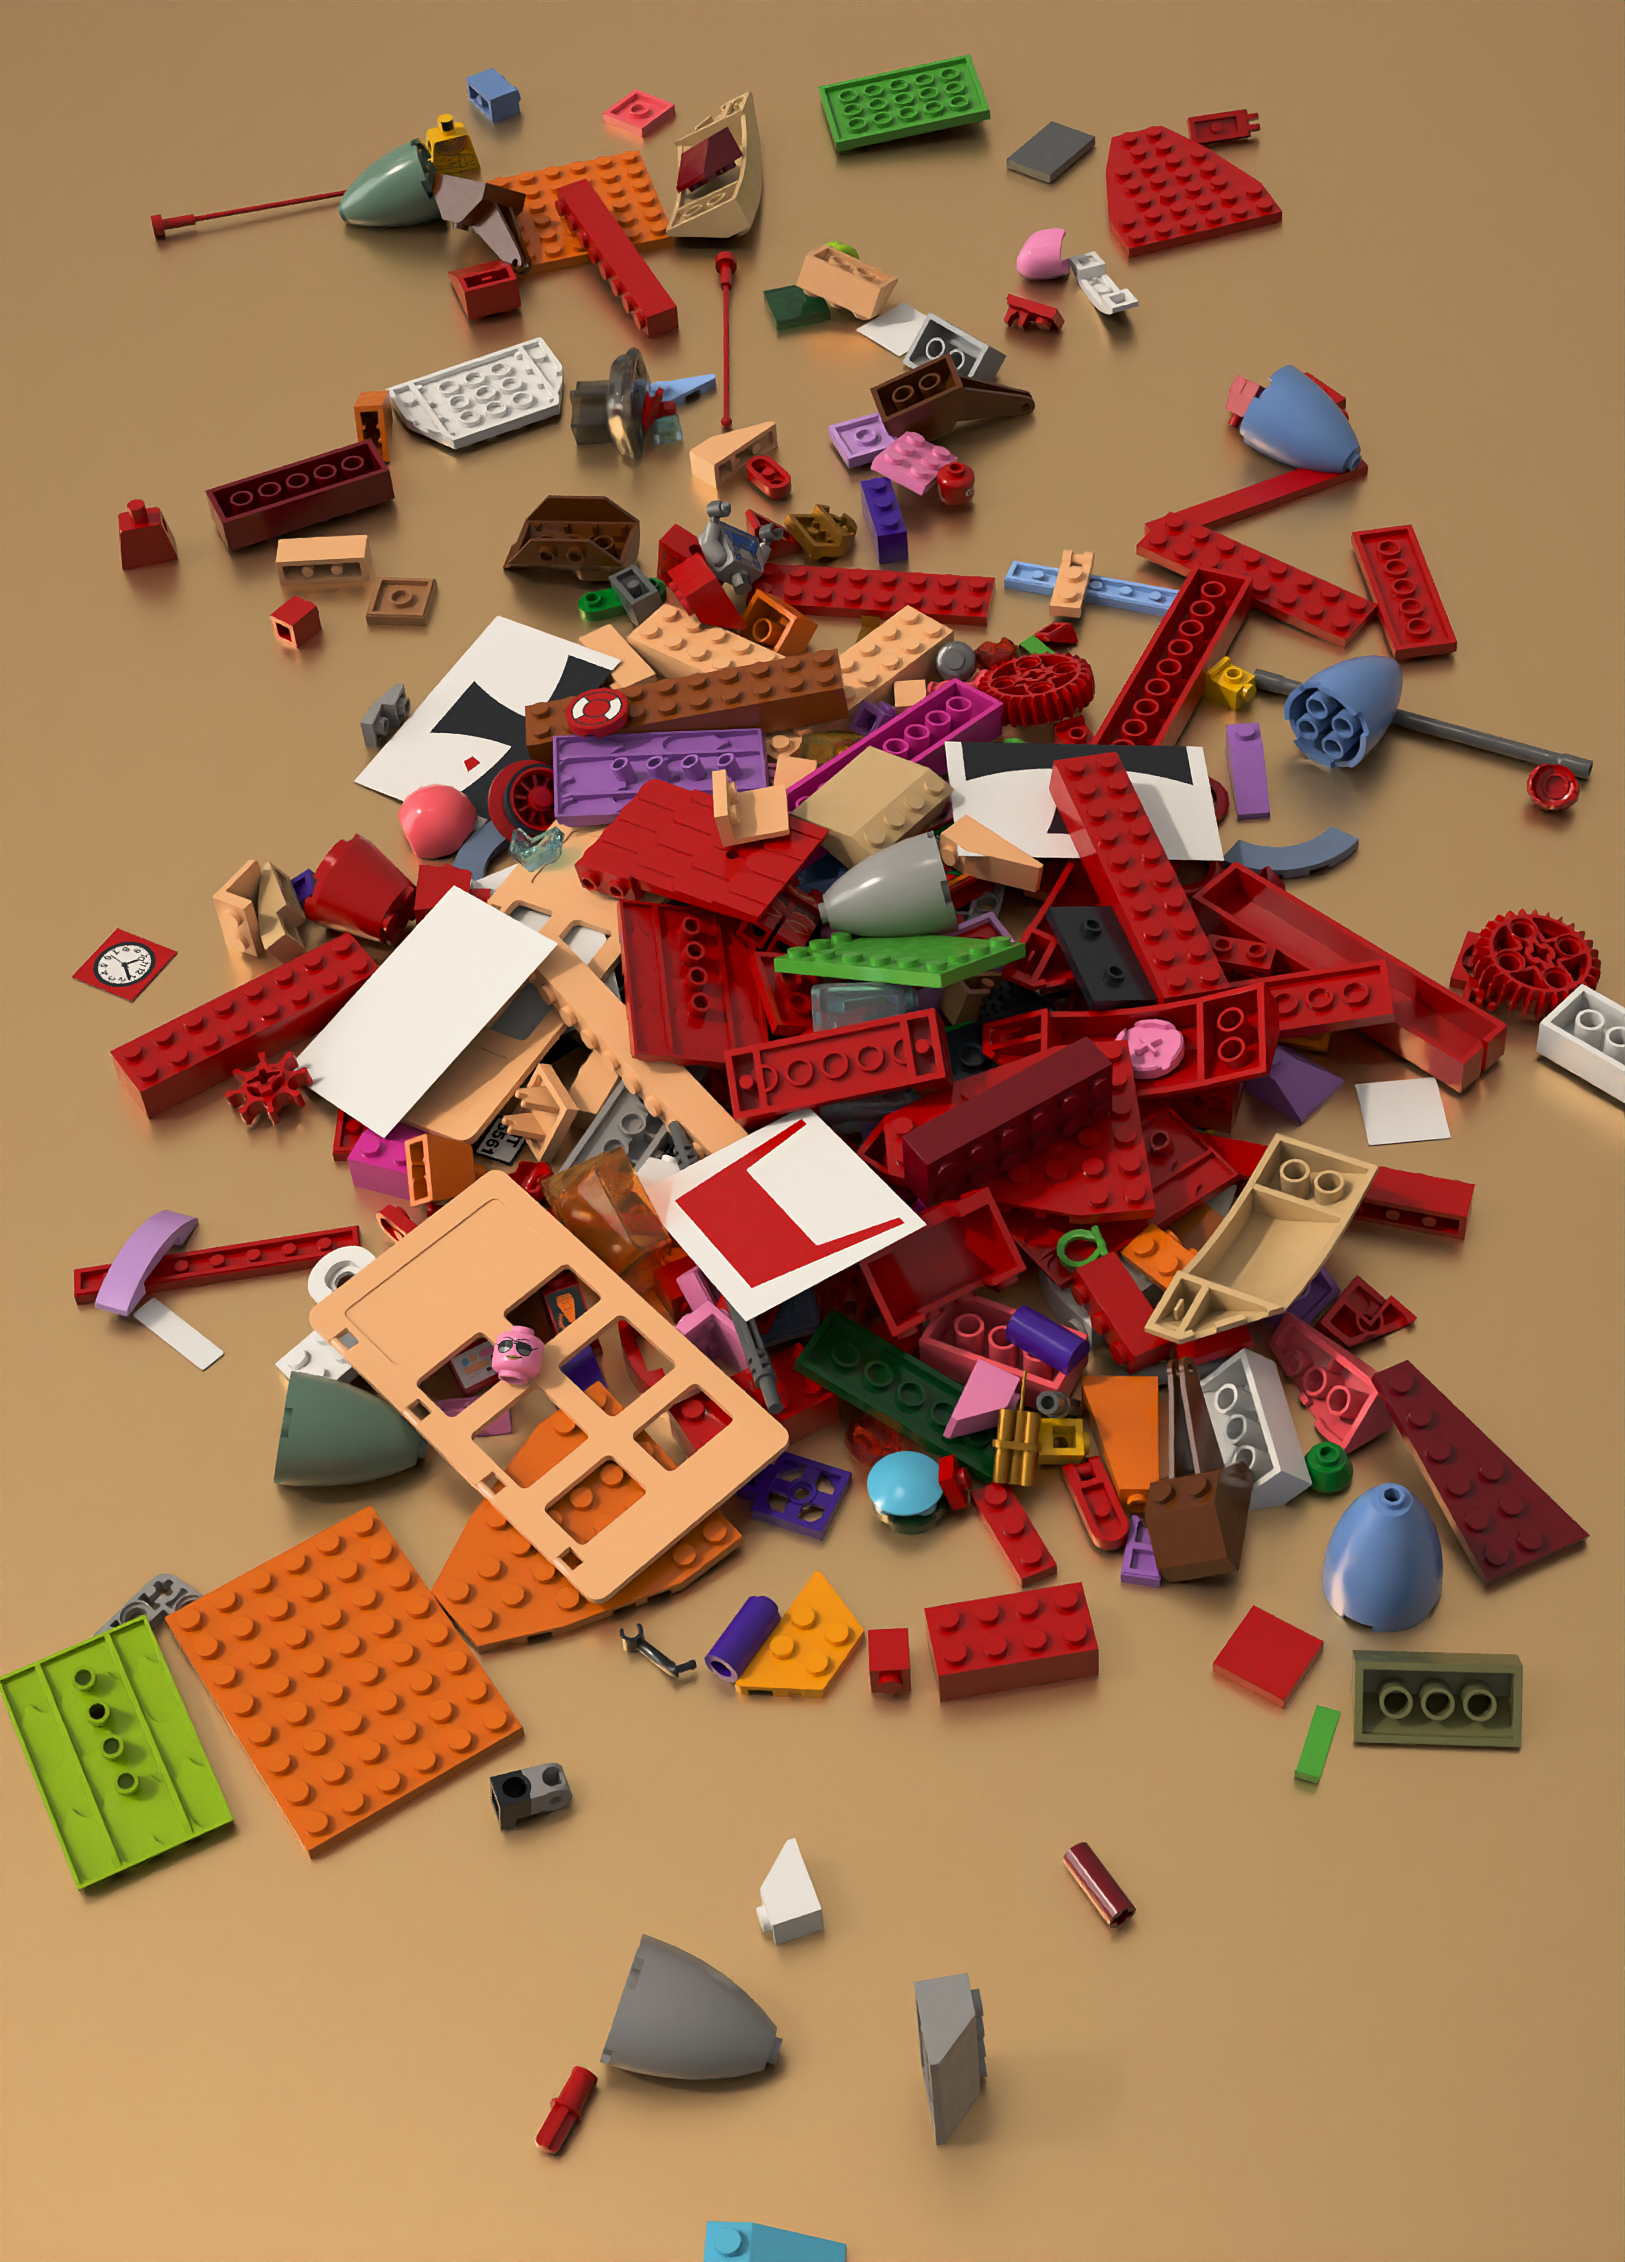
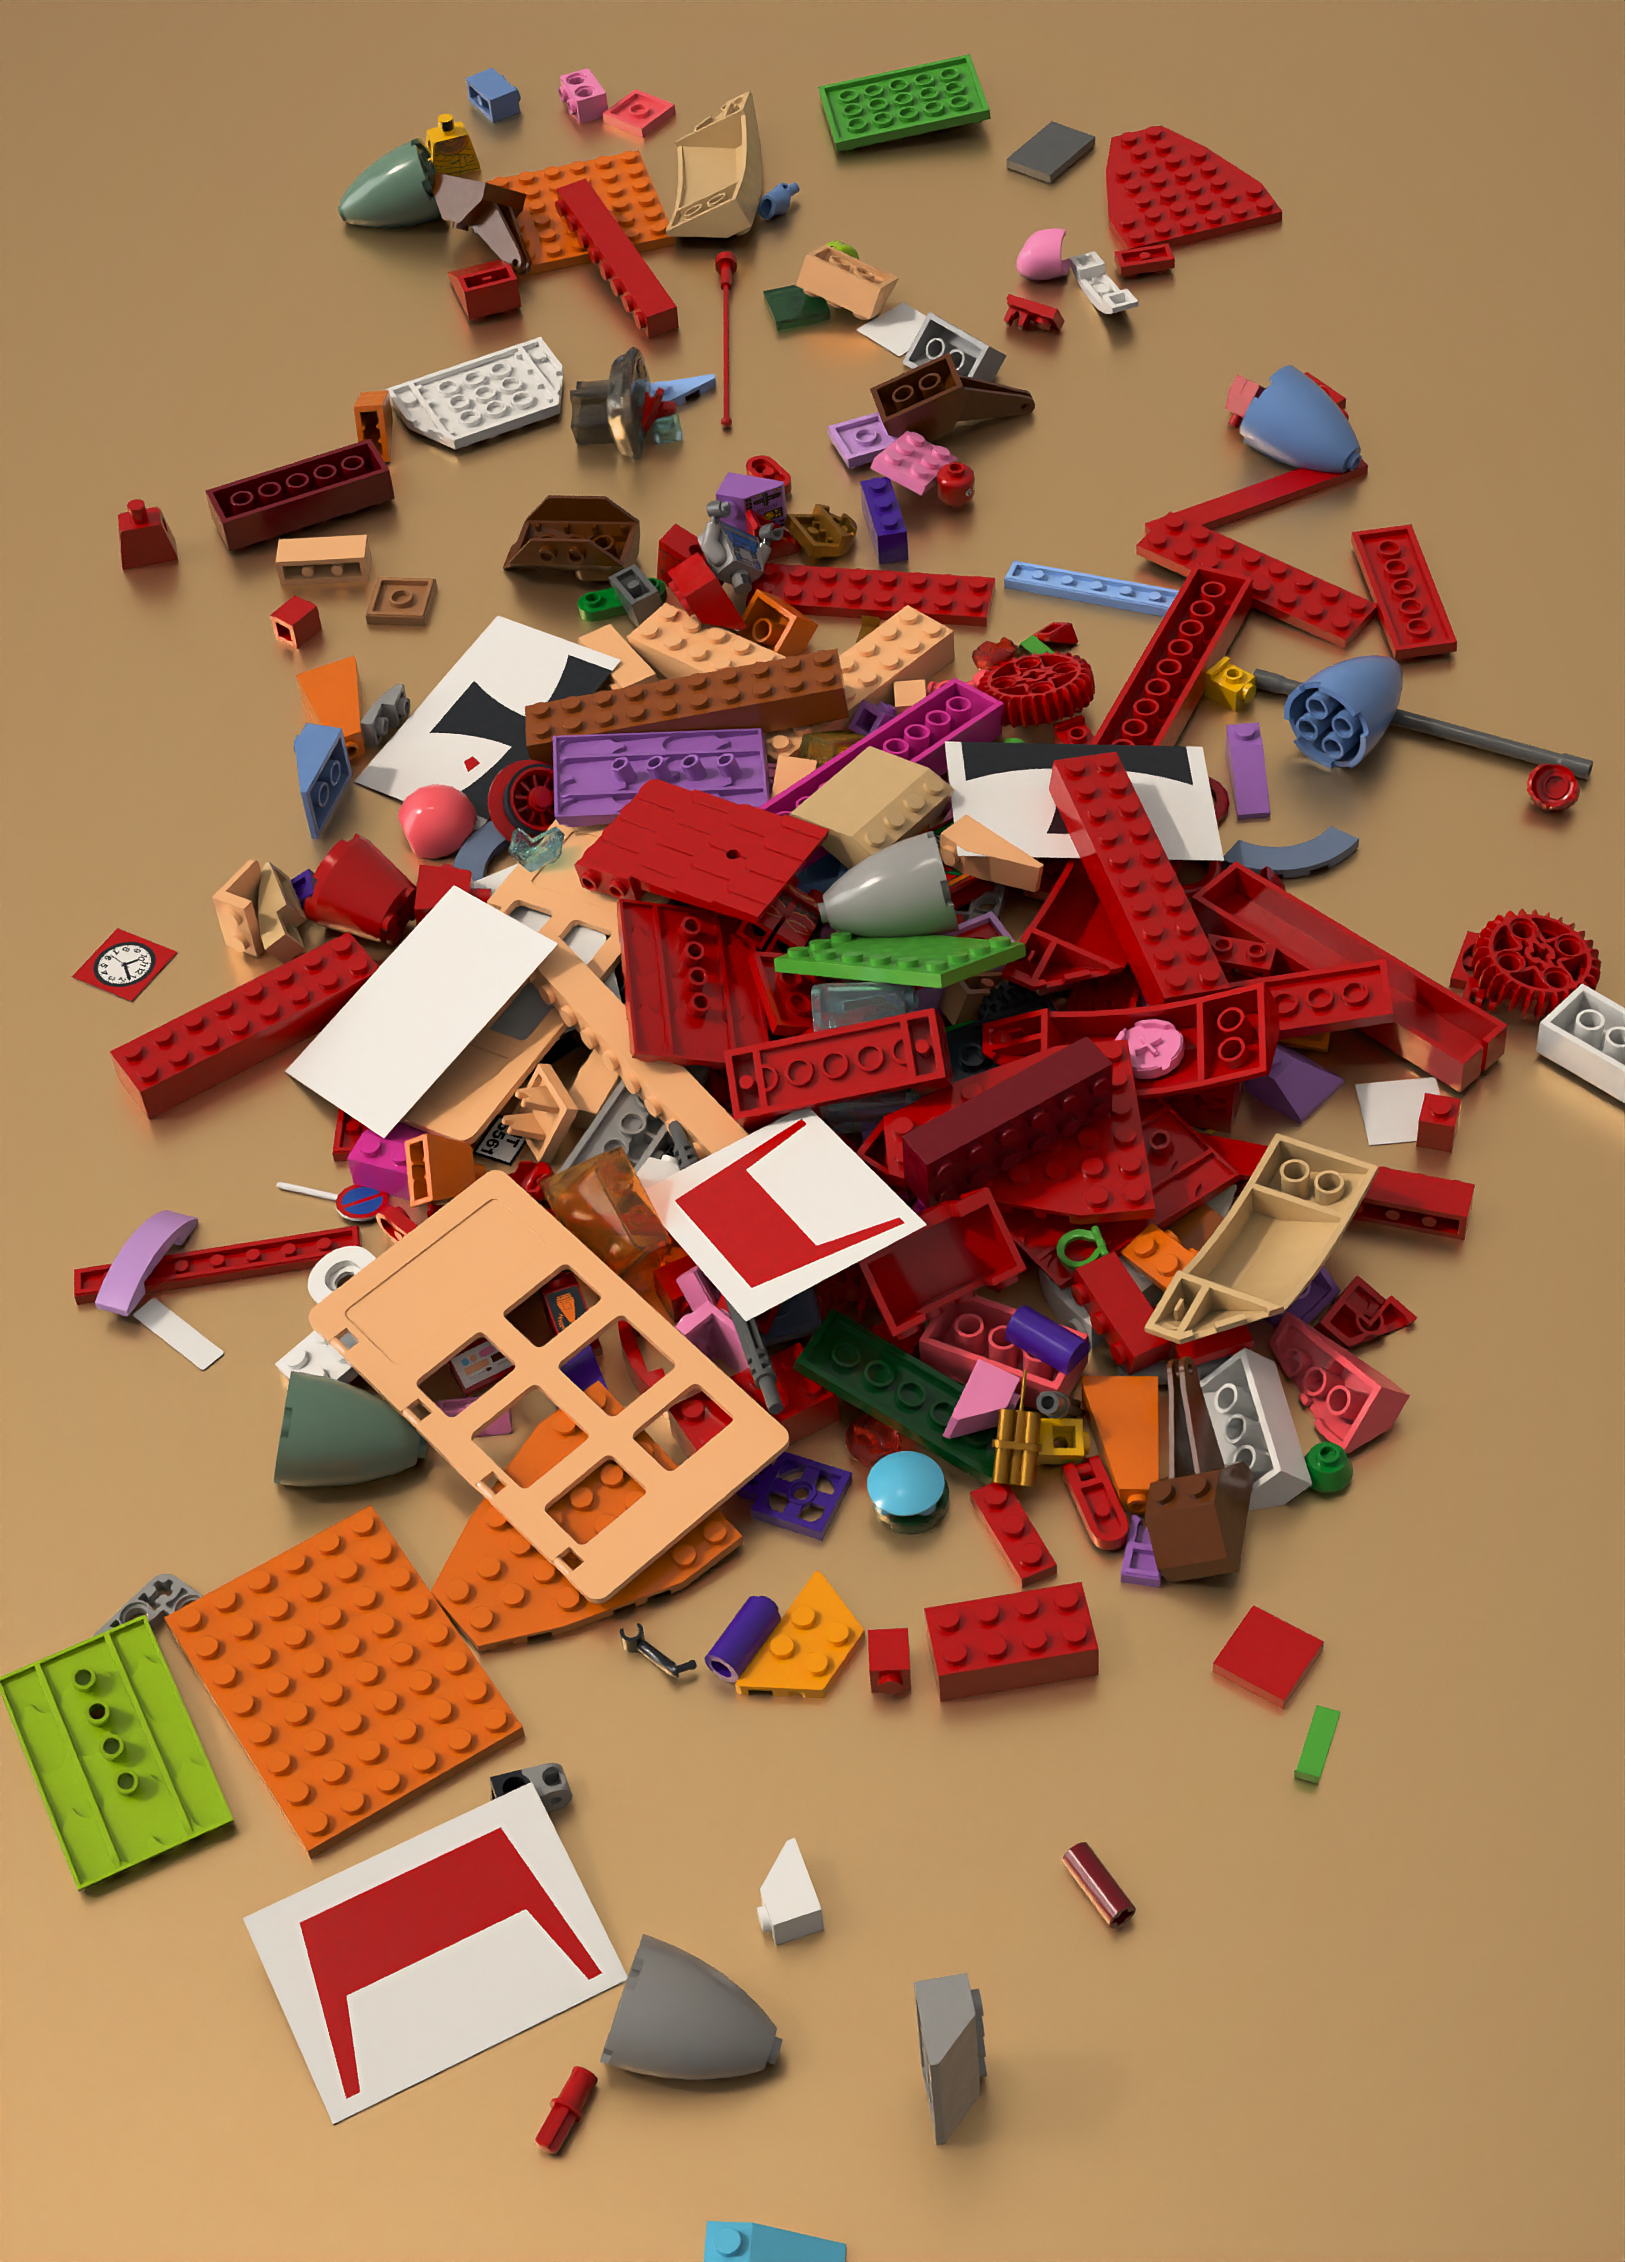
(160, 225): red piece -> none
(268, 1088): red gear -> none
(321, 772): none -> medium blue slope
(335, 700): none -> orange slope
(353, 1203): none -> piece
(433, 1951): none -> white sticker
(517, 1355): bright pink head -> none
(583, 95): none -> bright pink brick
(597, 712): tile -> none
(707, 160): dark red slope -> none
(726, 454): light nougat slope -> none
(748, 814): light nougat bracket -> none
(752, 493): none -> medium lavender slope
(777, 200): none -> medium blue piece
(954, 1481): red plate -> none
(956, 661): flat silver head -> none
(1072, 584): light nougat plate -> none
(1100, 957): black plate -> none
(1144, 260): none -> red plate
(1222, 126): red hinge -> none
(1384, 1560): medium blue cylinder -> none
(1437, 1698): olive slope -> none
(1438, 1122): none -> red brick
(1485, 1496): dark red wing -> none

